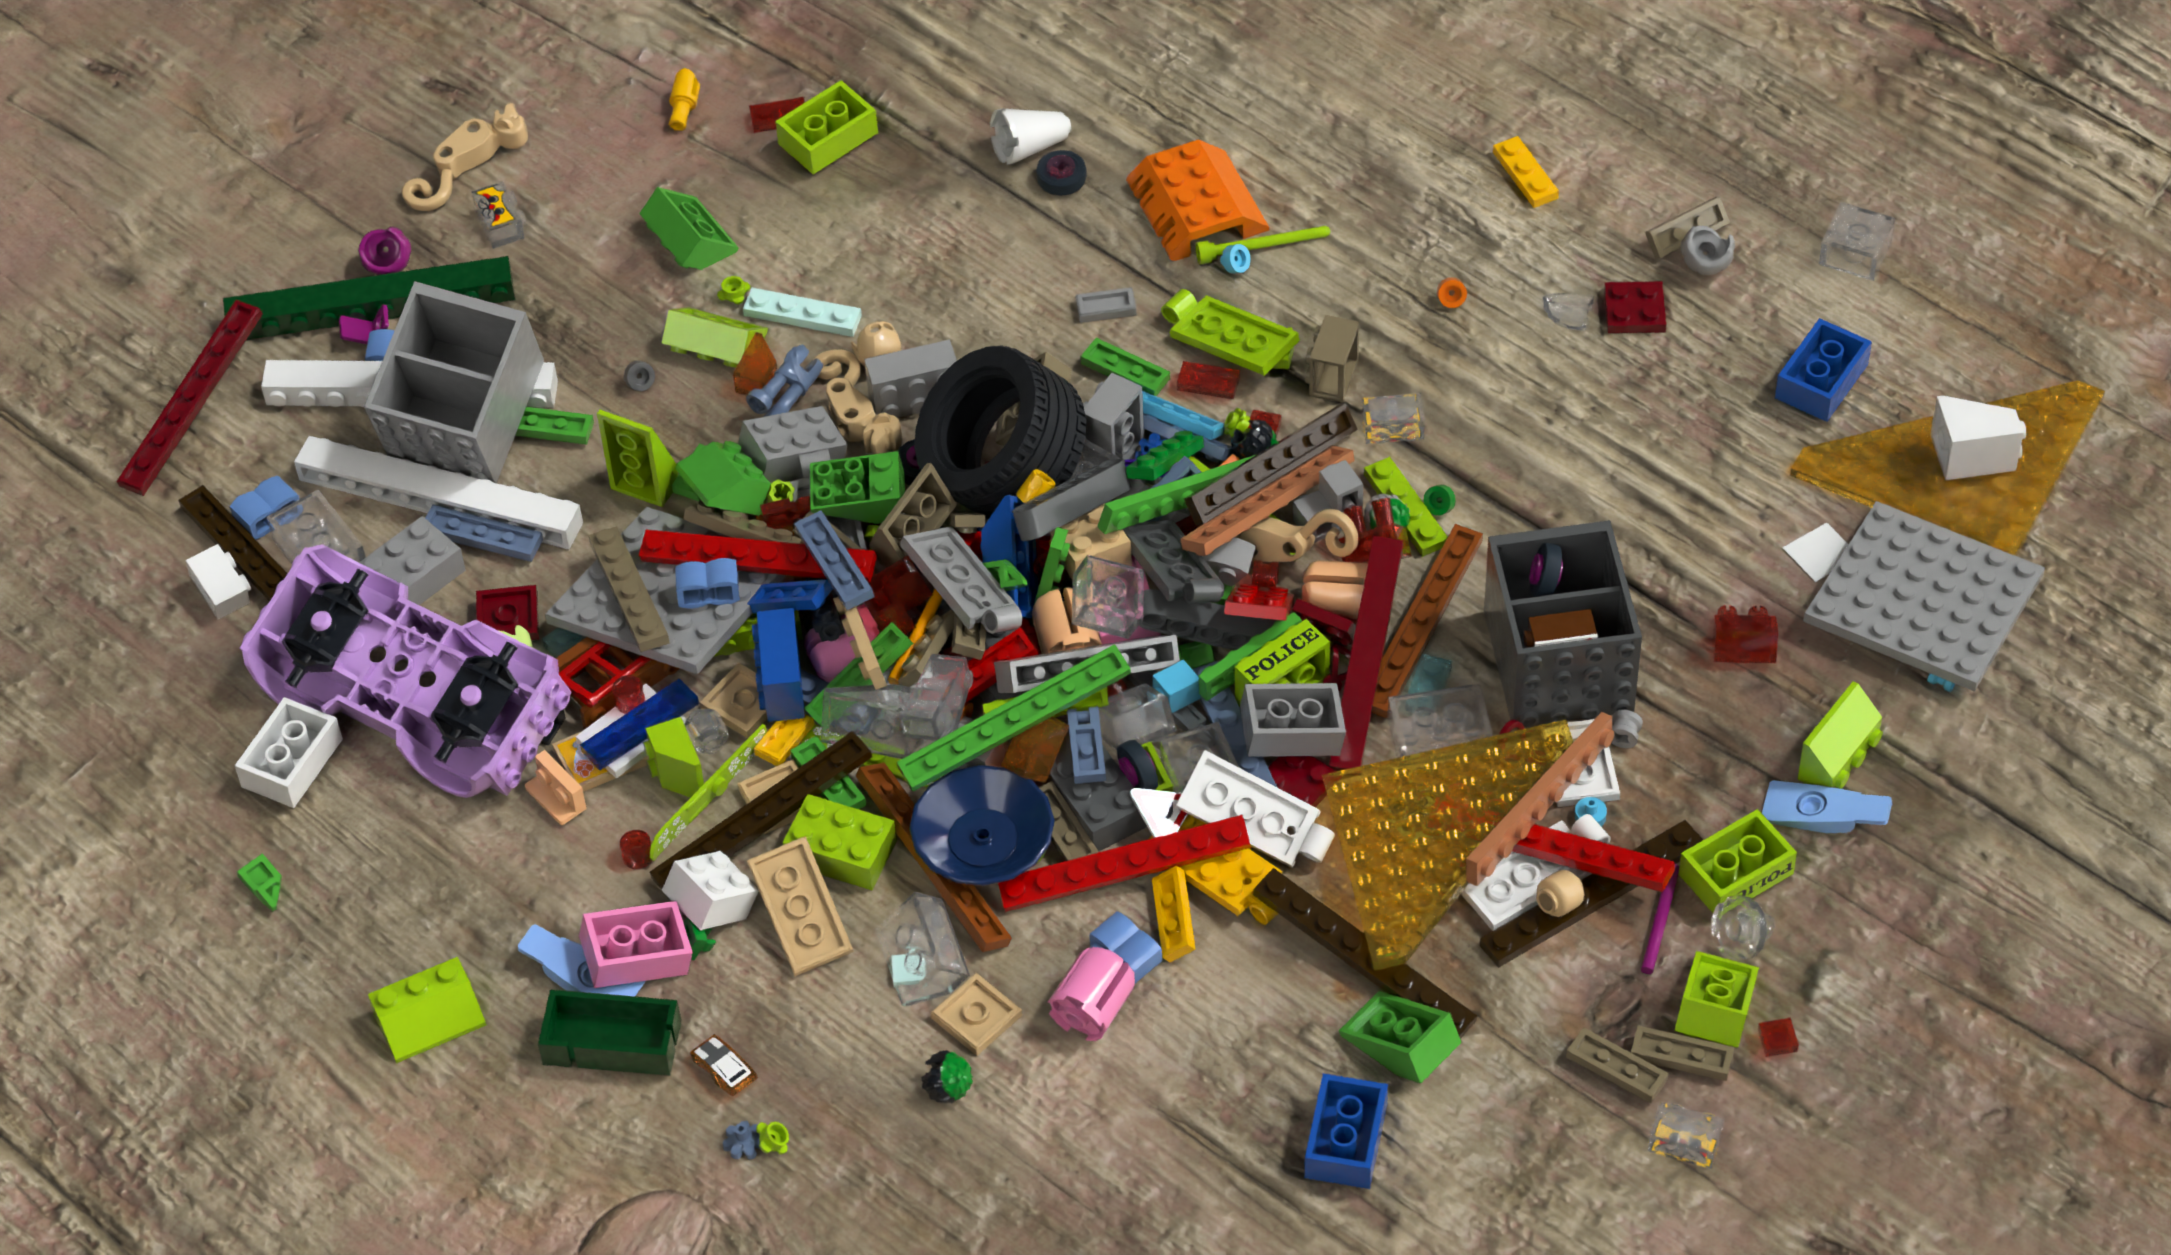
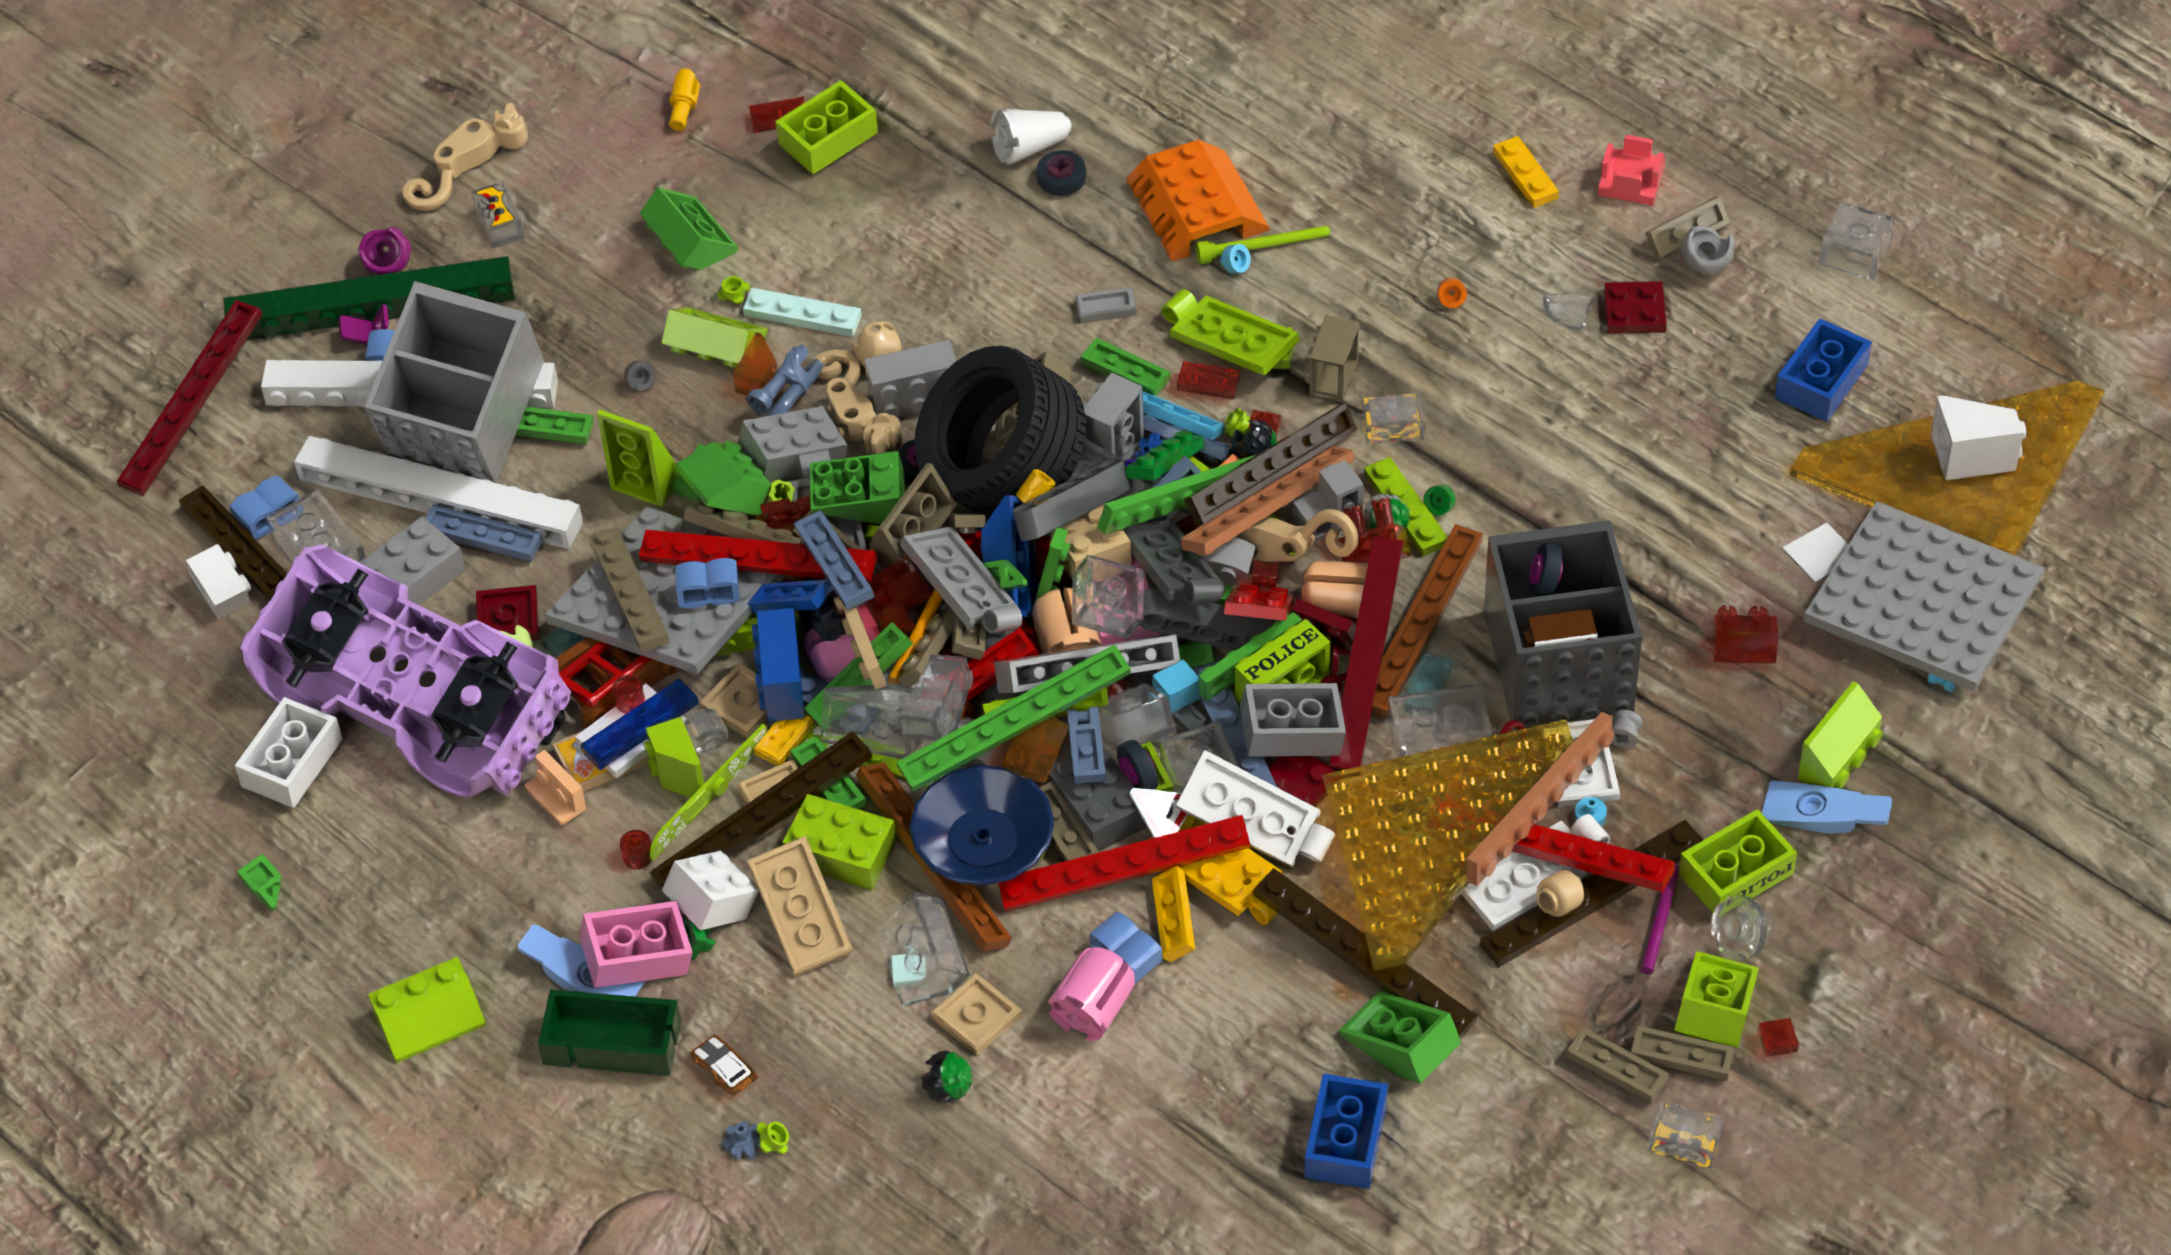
(1632, 171): none -> coral panel

